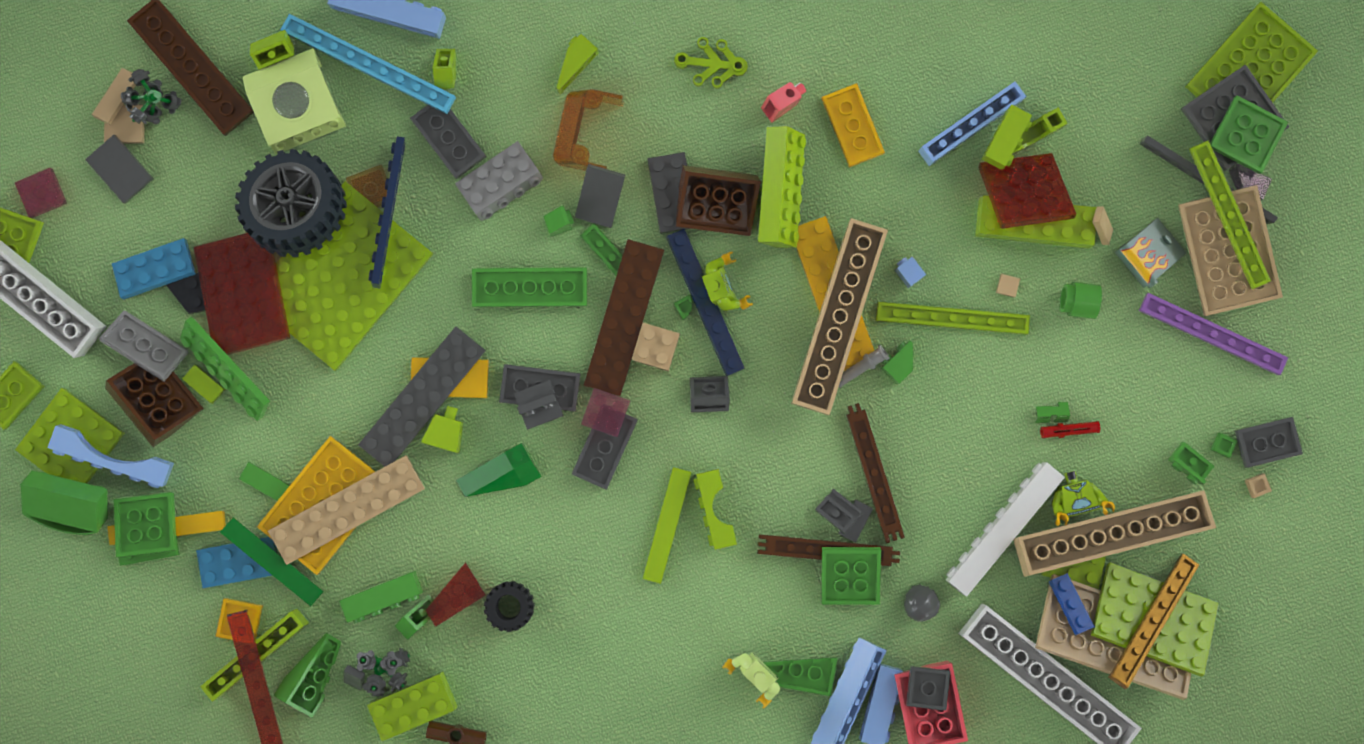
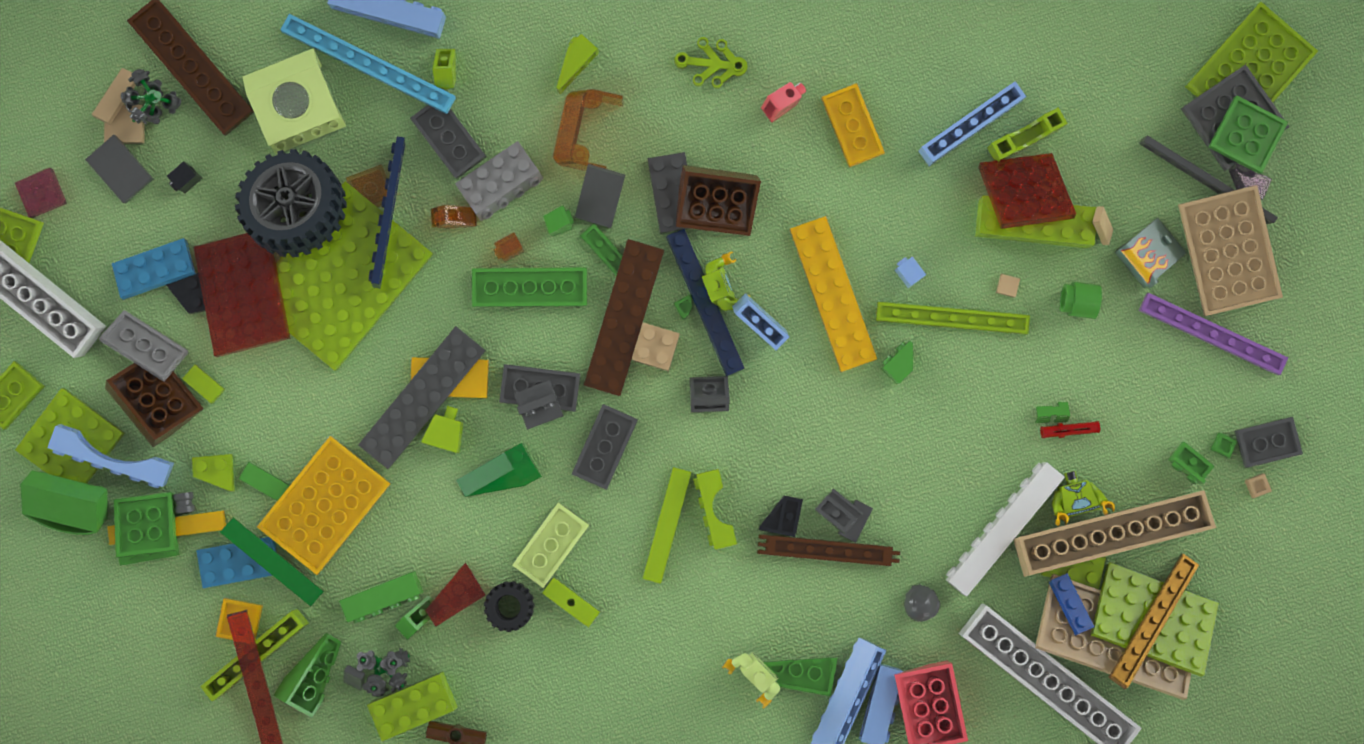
(183, 177): none -> black brick
(184, 502): none -> dark grey wheel
(215, 470): none -> lime wing
(224, 368): bright green plate -> none
(271, 49): lime brick -> none
(346, 509): tan plate -> none
(453, 217): none -> clear orange slope
(508, 247): none -> clear orange brick
(550, 545): none -> yellowish green plate
(580, 610): none -> lime tile
(605, 412): clear pink plate -> none
(760, 321): none -> light blue brick
(782, 187): lime brick -> none
(783, 517): none -> black wing
(839, 317): tan brick -> none
(850, 575): bright green plate -> none
(869, 361): light grey pin -> none
(874, 473): reddish brown hinge -> none
(928, 688): dark grey tile -> none
(1007, 137): lime brick -> none
(1229, 214): lime tile -> none

